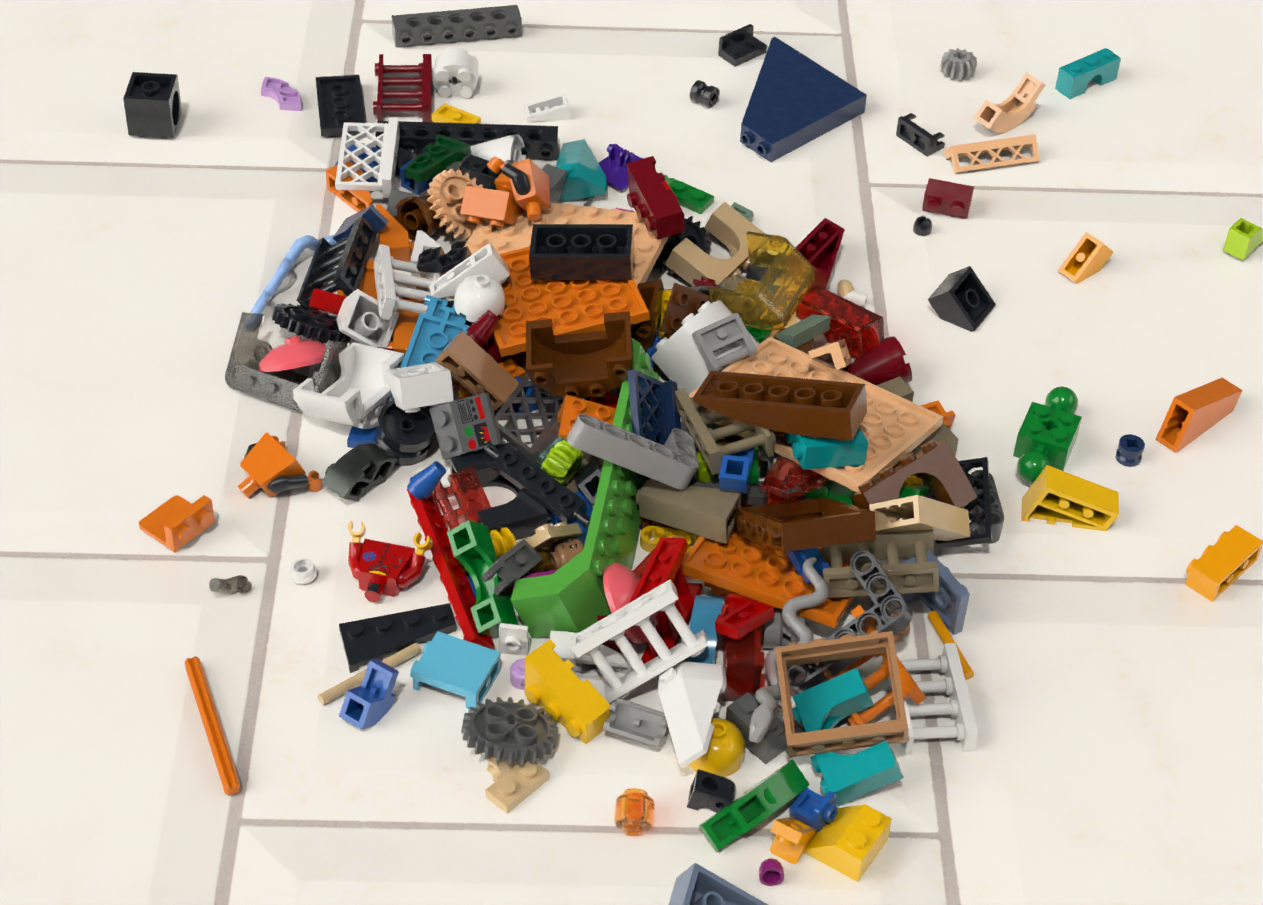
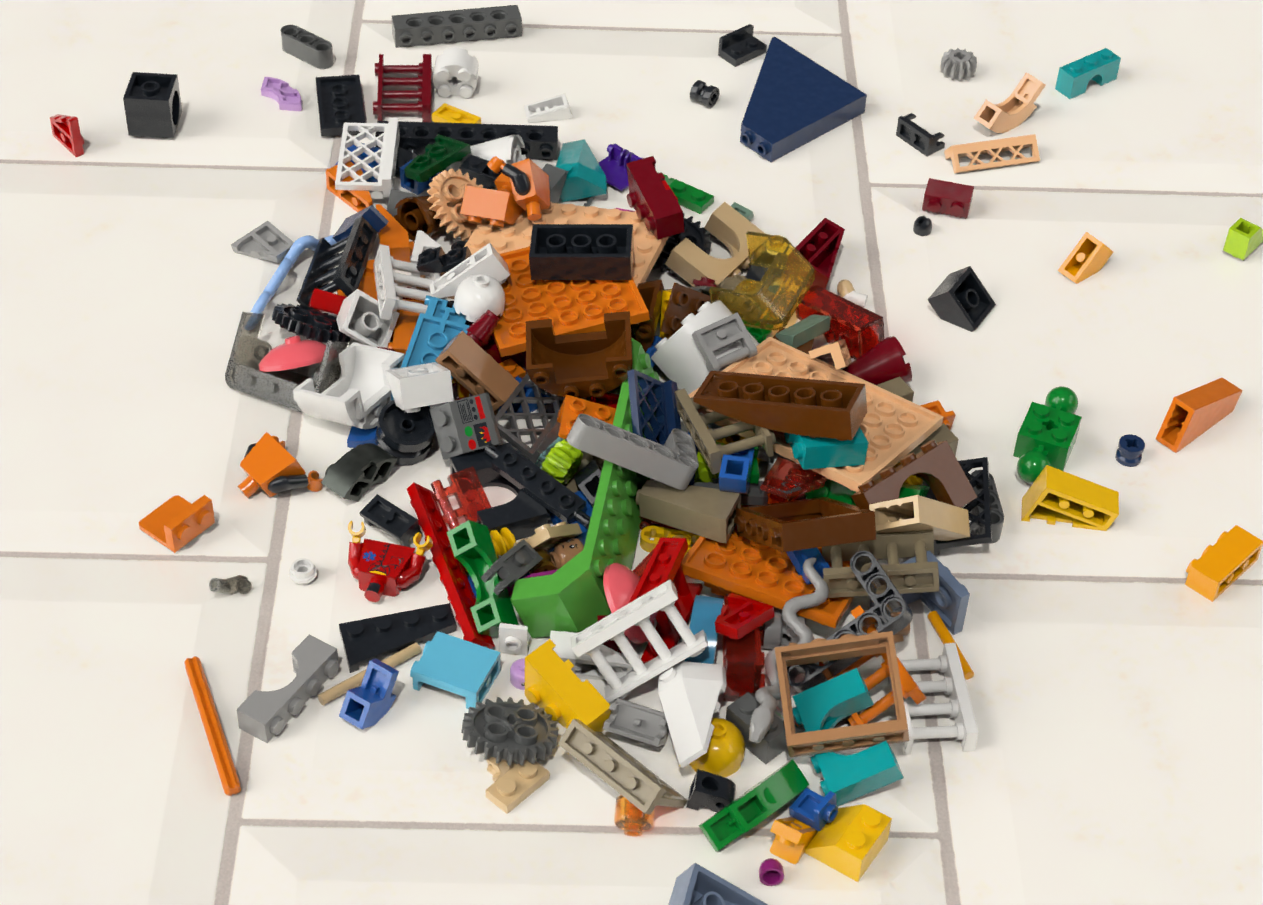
(67, 132): none -> red wing
(264, 243): none -> light grey wing
(268, 711): none -> light grey arch
(307, 46): none -> dark grey beam
(390, 519): none -> black hinge
(425, 482): blue cone -> none
(619, 768): none -> fence

